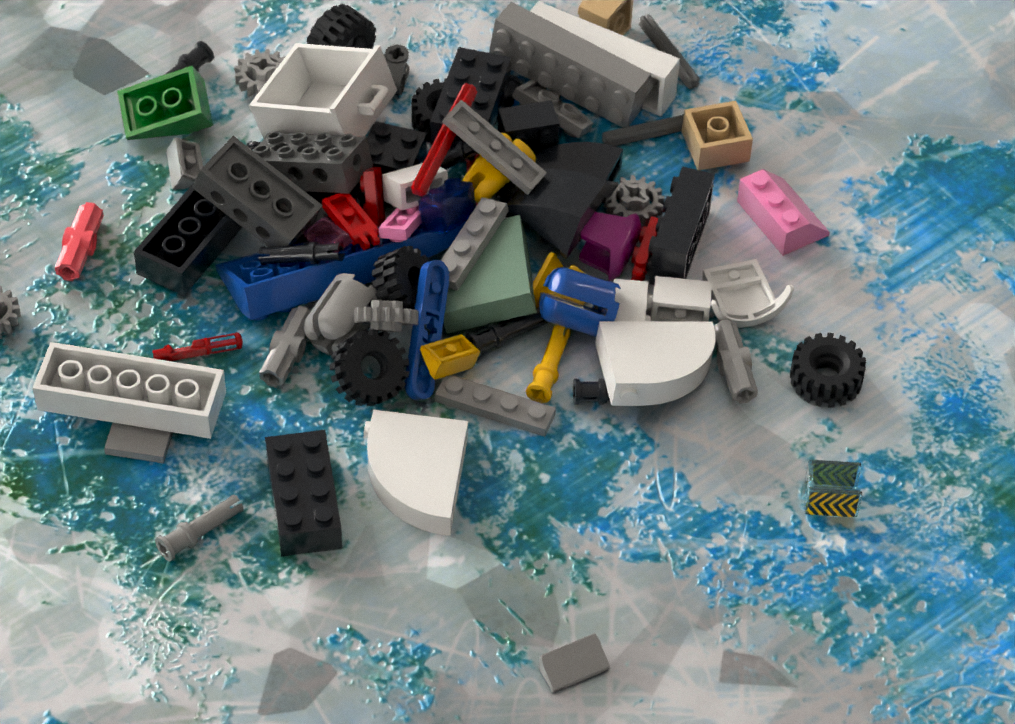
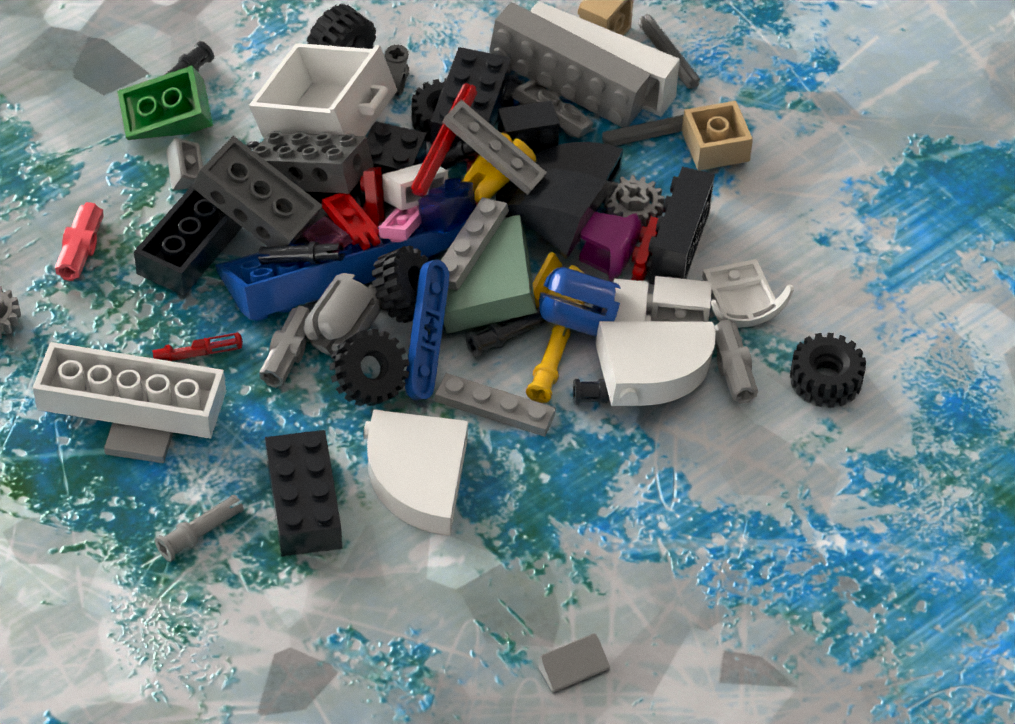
(256, 70): light grey gear -> none
(386, 316): light grey gear -> none
(449, 356): yellow slope -> none
(779, 211): bright pink slope -> none
(832, 501): clear light blue piece -> none

